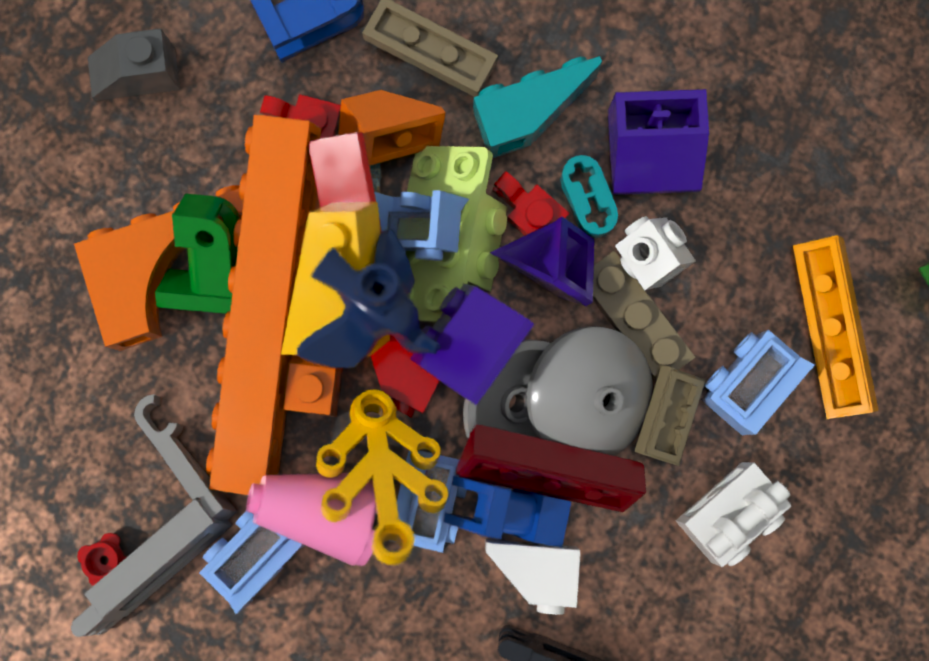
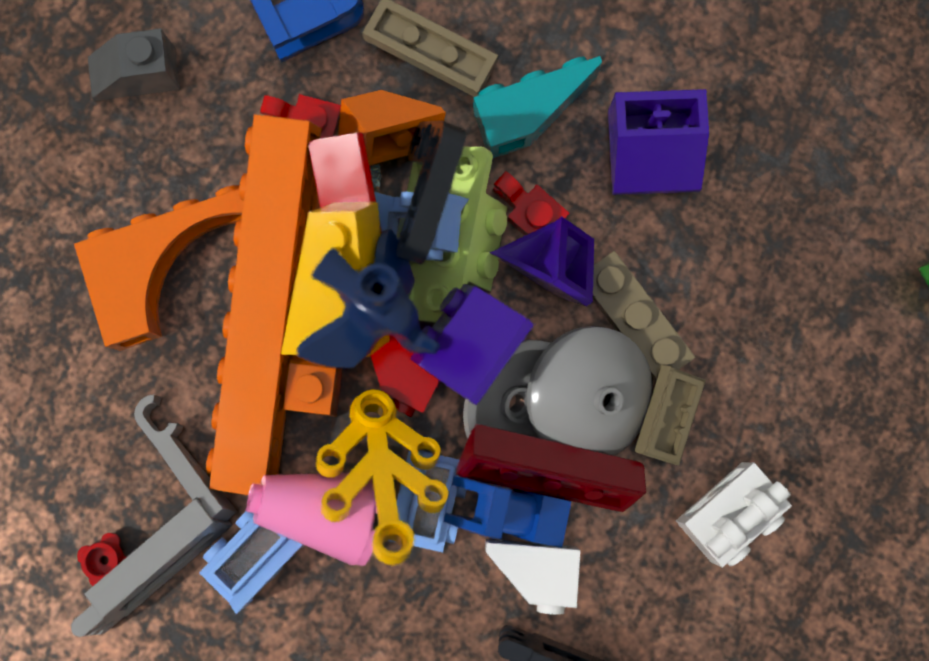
(209, 254): green piece -> none
(438, 150): none -> black beam
(598, 192): teal beam -> none
(654, 251): white brick -> none
(755, 382): light blue window -> none
(835, 327): light orange slope -> none

